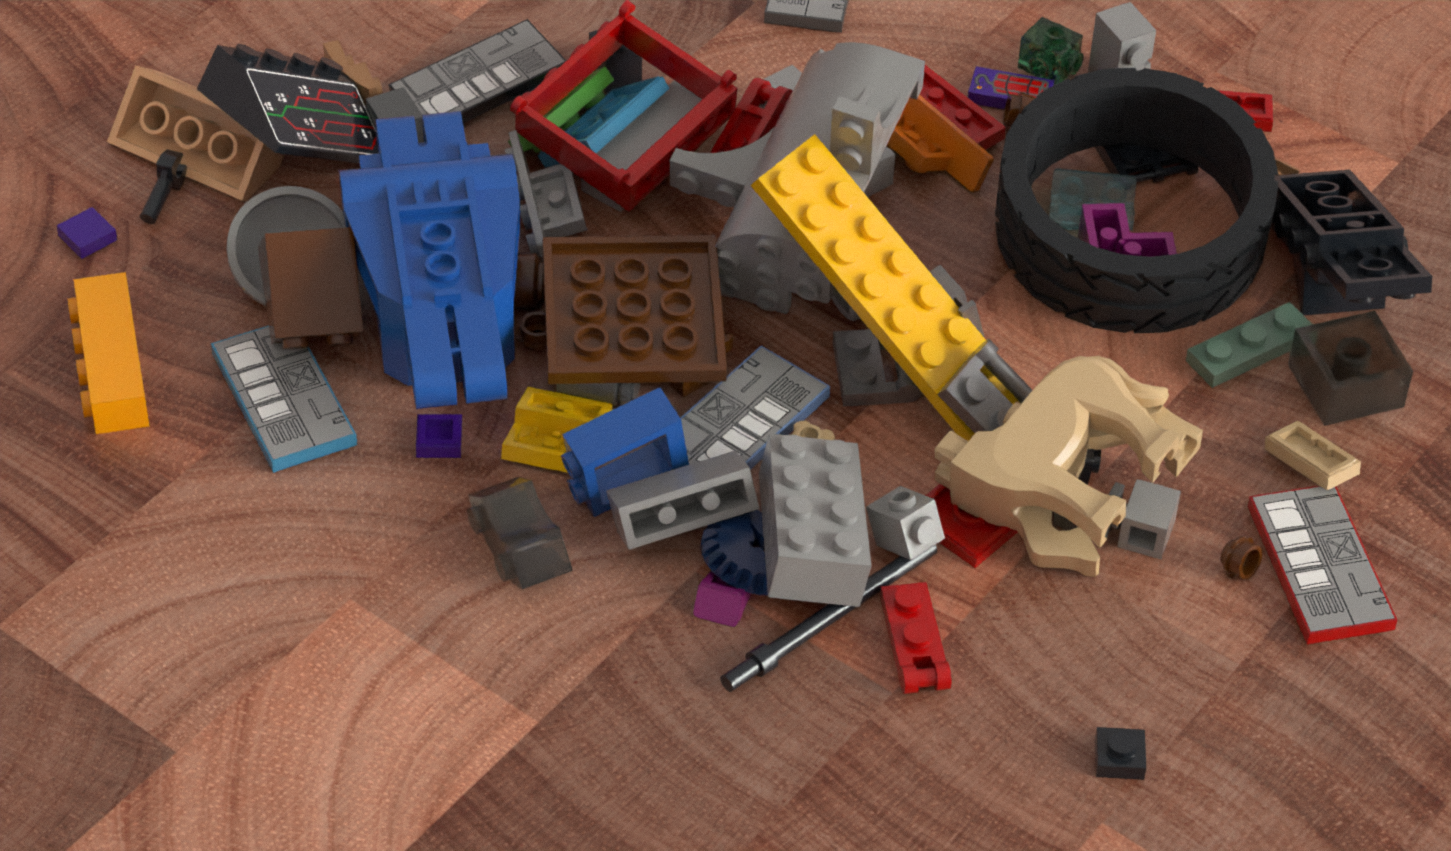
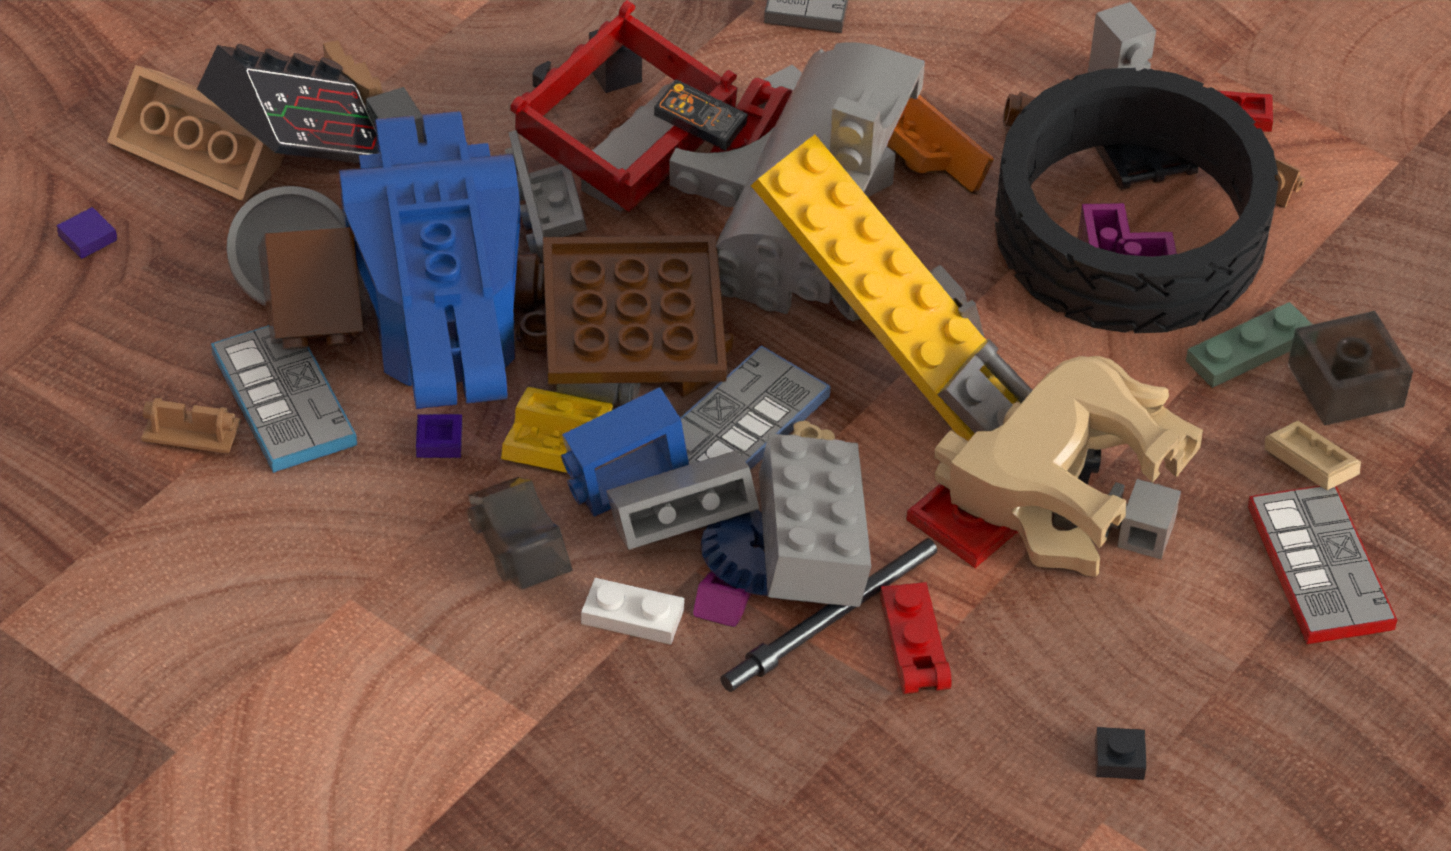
(110, 353): light orange brick -> none
(170, 176): black bar -> none
(197, 429): none -> medium nougat hinge
(483, 73): tile -> none
(566, 111): bright green plate -> none
(612, 115): dark azure tile -> none
(632, 611): none -> white plate
(700, 114): none -> tile
(862, 371): flat silver plate -> none
(905, 522): light grey brick -> none
(961, 110): red plate -> none
(993, 86): tile -> none
(1050, 51): clear green brick -> none
(1078, 187): clear light blue bracket -> none
(1241, 557): reddish brown plate -> none
(1343, 244): black wedge -> none

